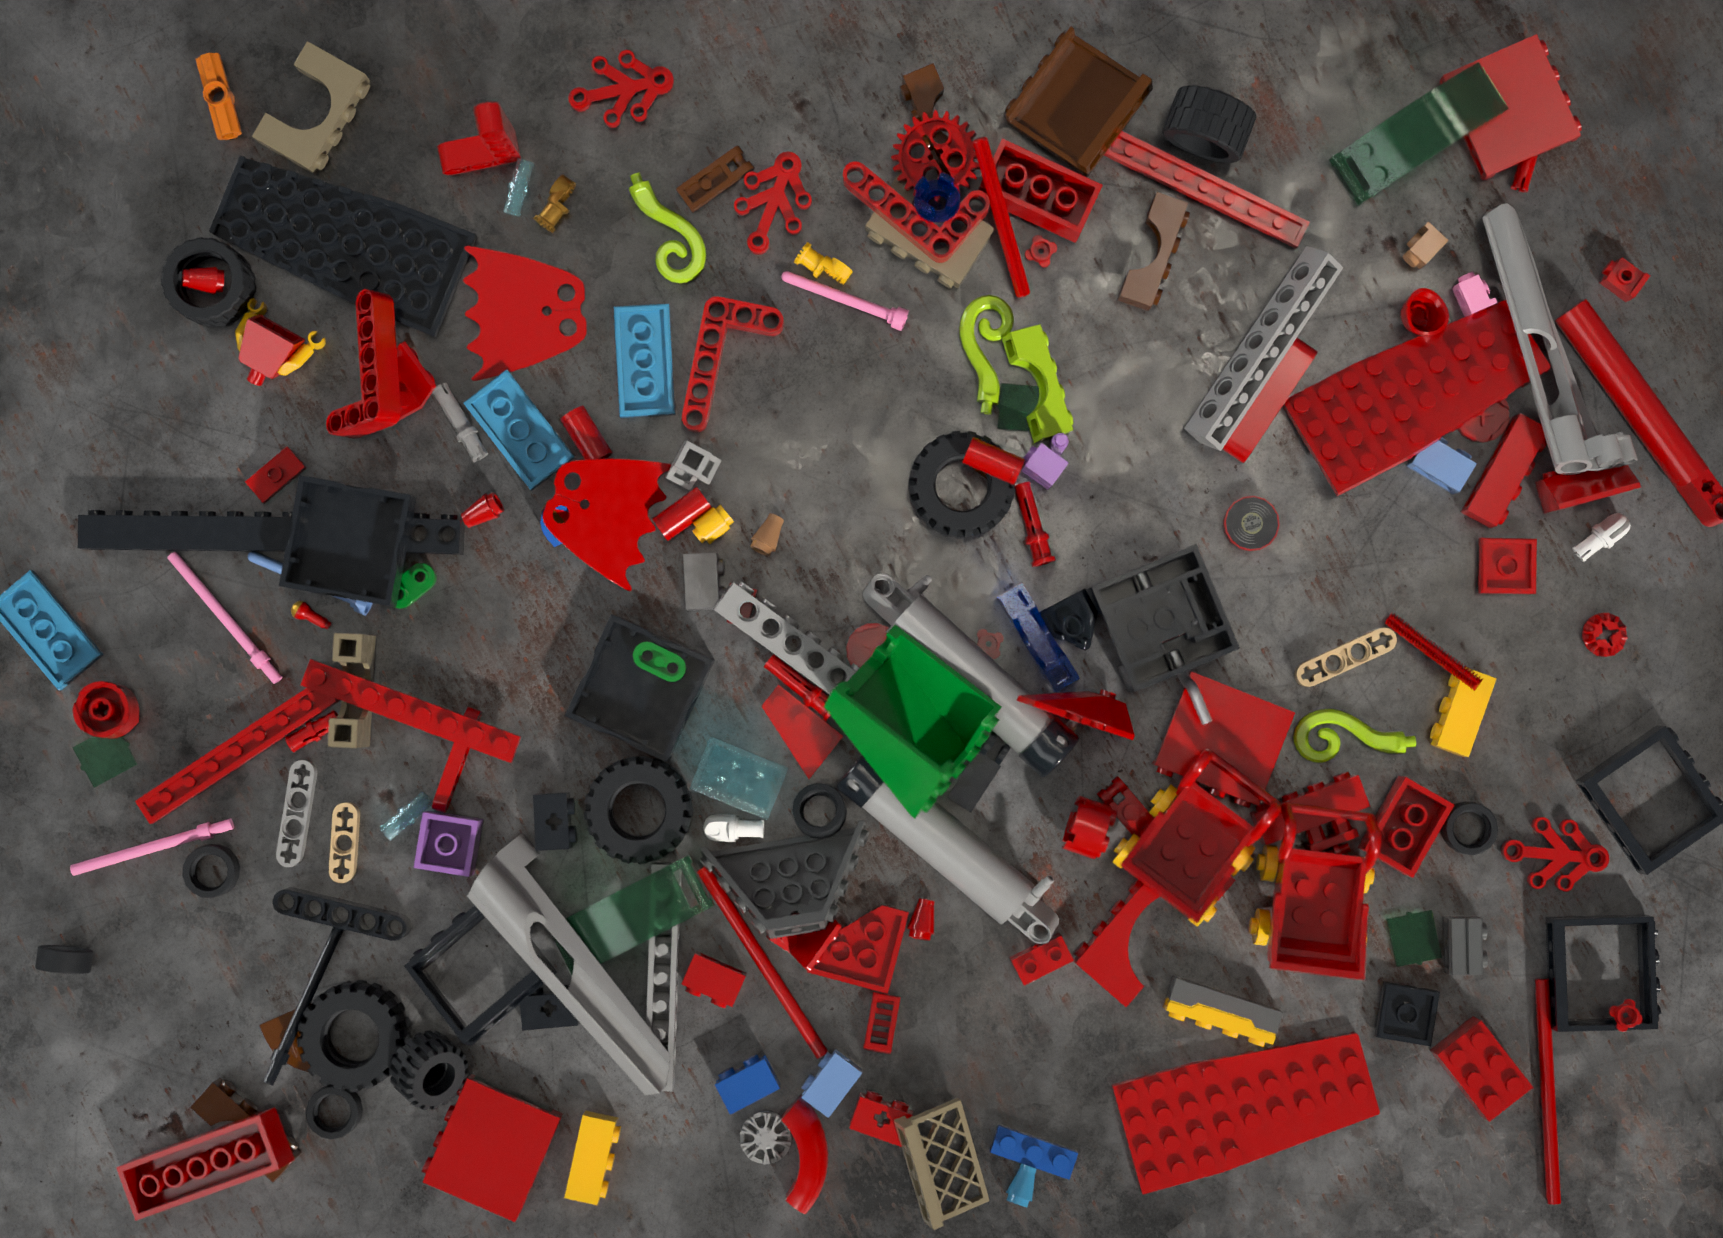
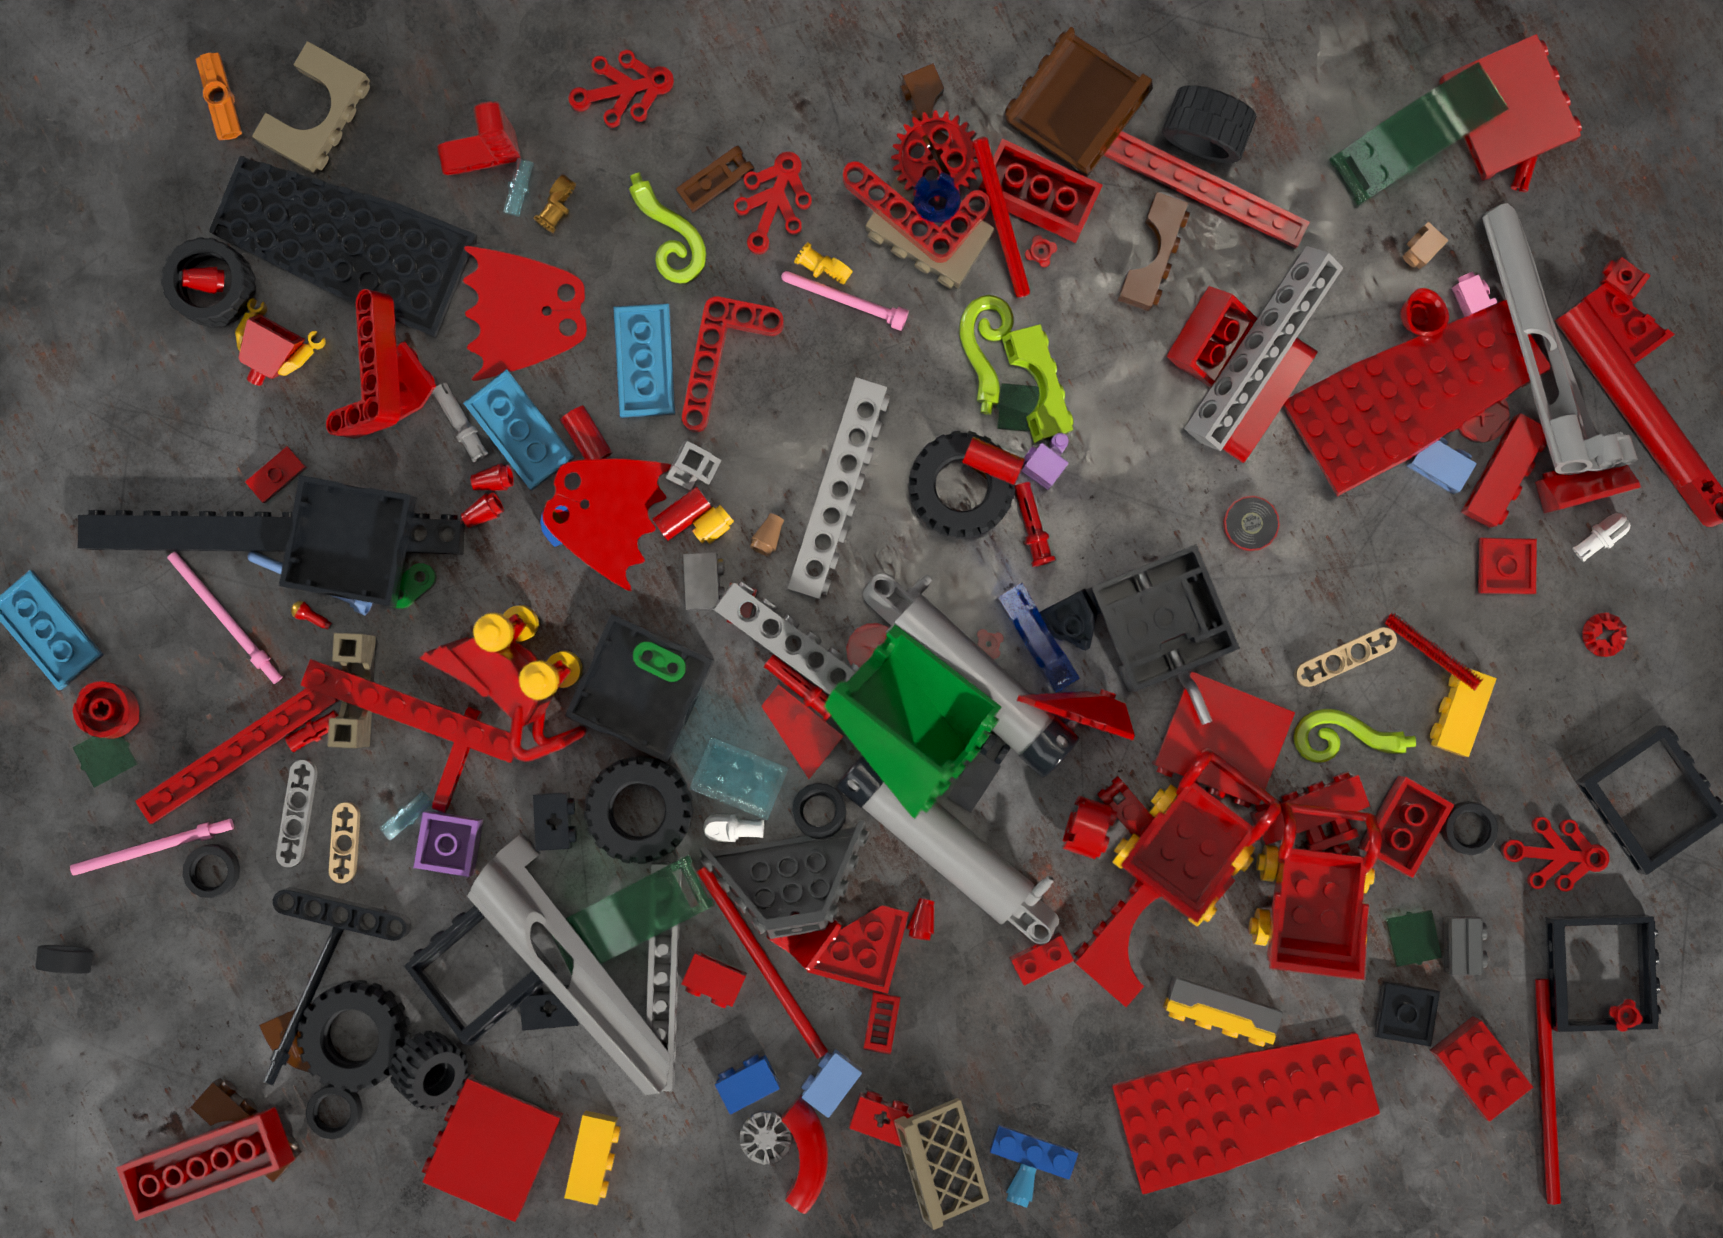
(494, 478): none -> red cone
(512, 675): none -> red piece
(862, 393): none -> light grey brick
(1211, 335): none -> red slope
(1630, 327): none -> red wing

